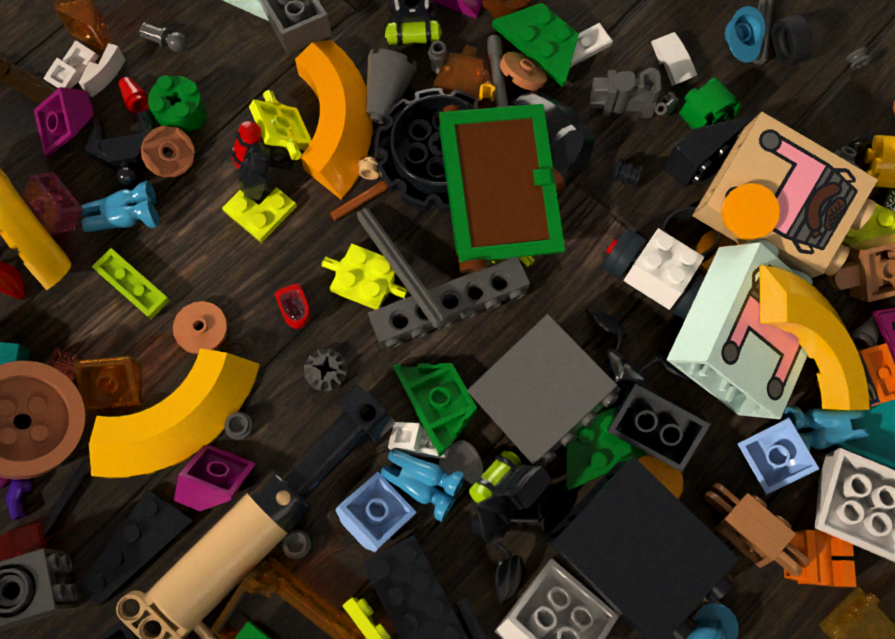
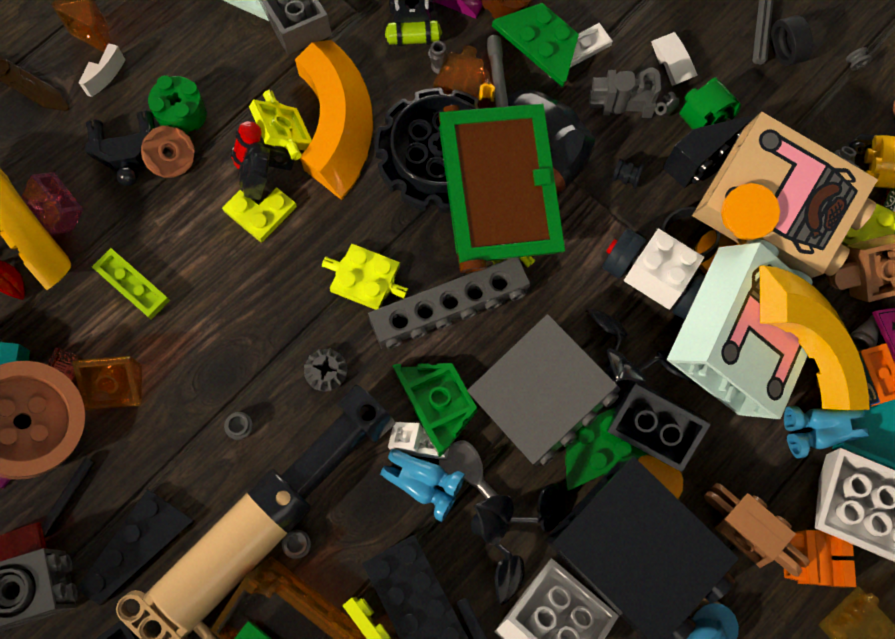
(14, 496): dark purple arm -> none
(62, 117): magenta slope -> none
(71, 68): white slope -> none
(120, 209): dark azure piece -> none
(134, 96): red cone -> none
(175, 40): dark grey pin -> none
(178, 424): yellow brick -> none
(211, 478): magenta slope -> none
(212, 334): nougat plate -> none
(293, 305): rock -> none
(358, 201): dark orange bar -> none
(369, 168): tan plate -> none
(374, 512): light blue slope -> none
(386, 81): dark grey cone -> none
(402, 268): dark grey axle -> none
(512, 479): black piece -> none
(523, 70): nougat plate -> none
(745, 33): dark azure piece -> none
(778, 456): light blue slope -> none

